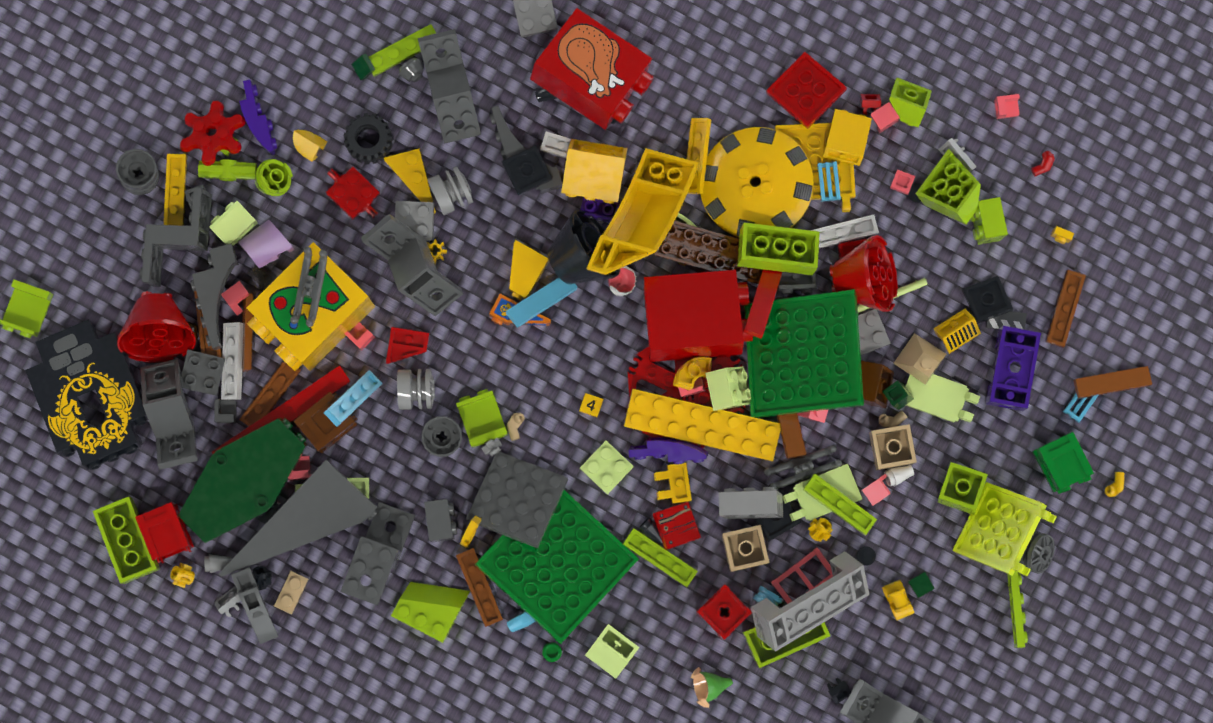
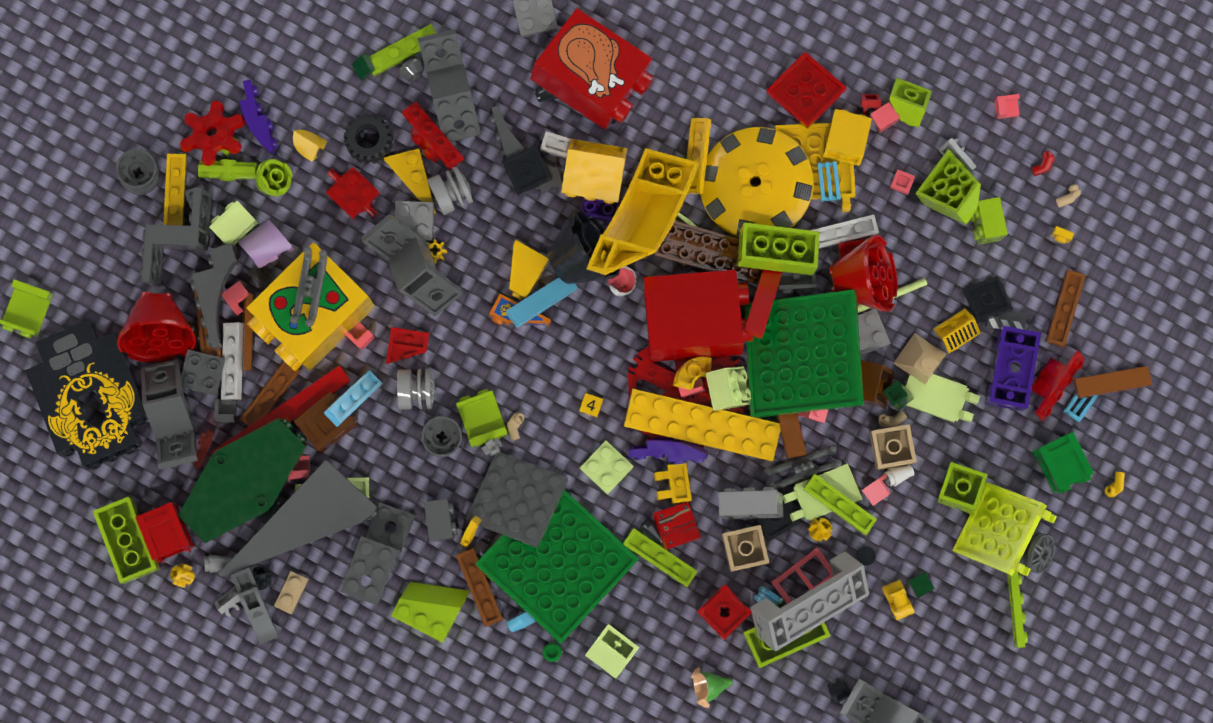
(205, 441): none -> clear red plate
(431, 138): none -> red bracket
(1053, 381): none -> red bracket
(1069, 198): none -> tan arm

